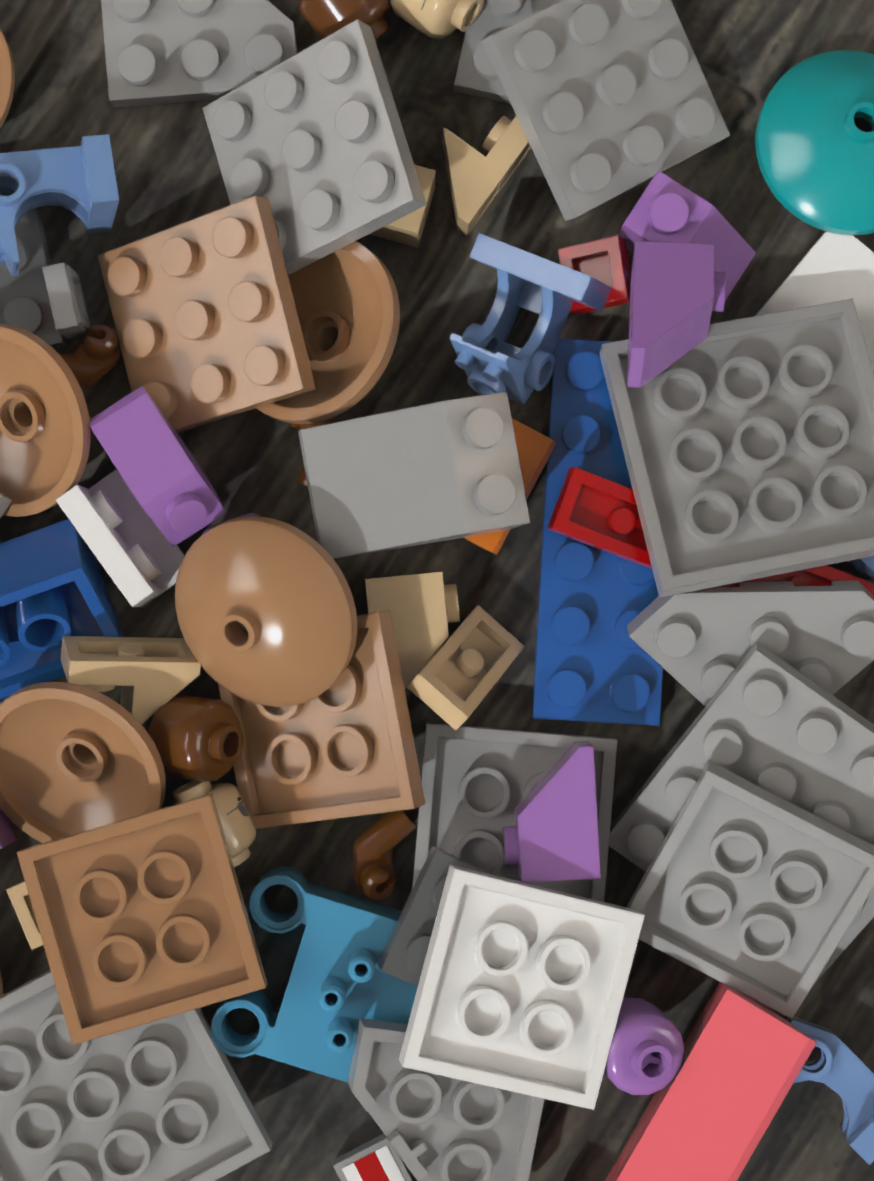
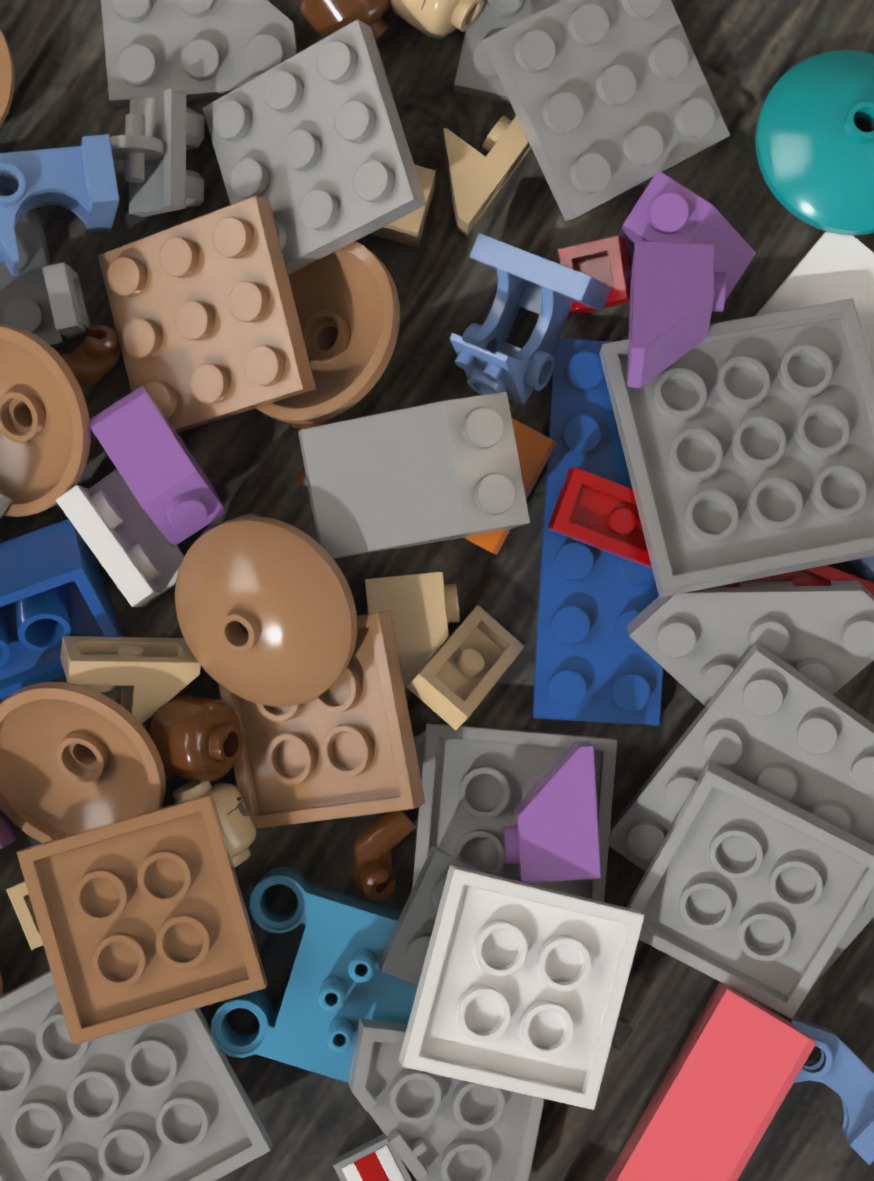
(155, 153): none -> light grey hips
(644, 1049): medium lavender head -> none

